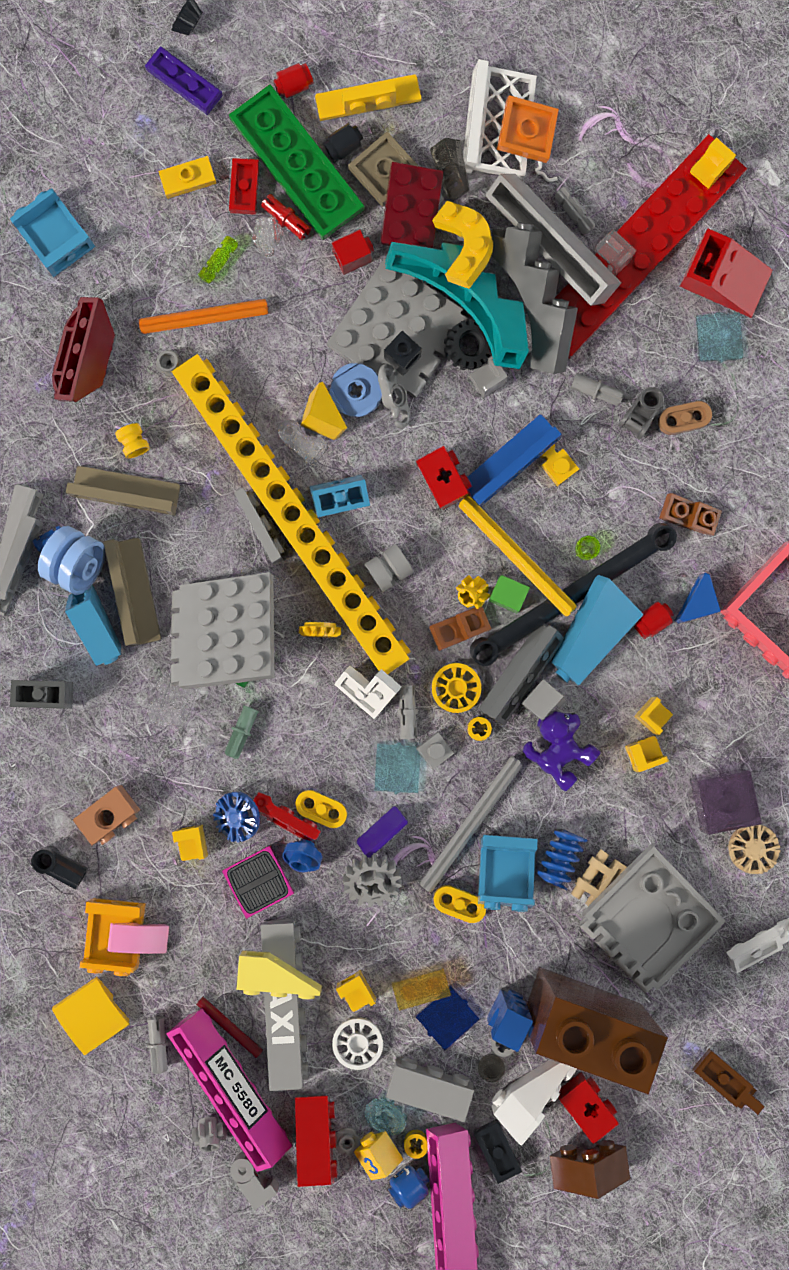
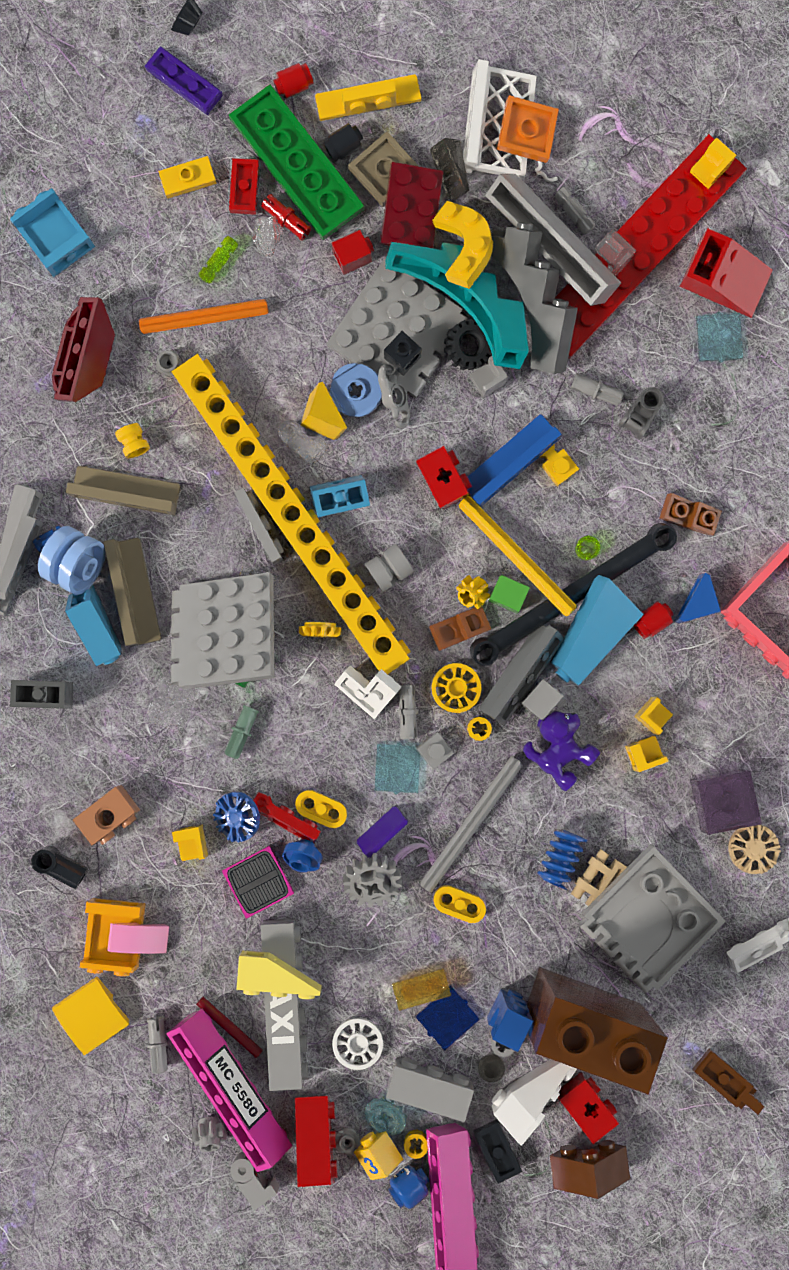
(356, 991): yellow panel -> none
(507, 872): dark azure panel -> none
(684, 418): medium nougat plate -> none

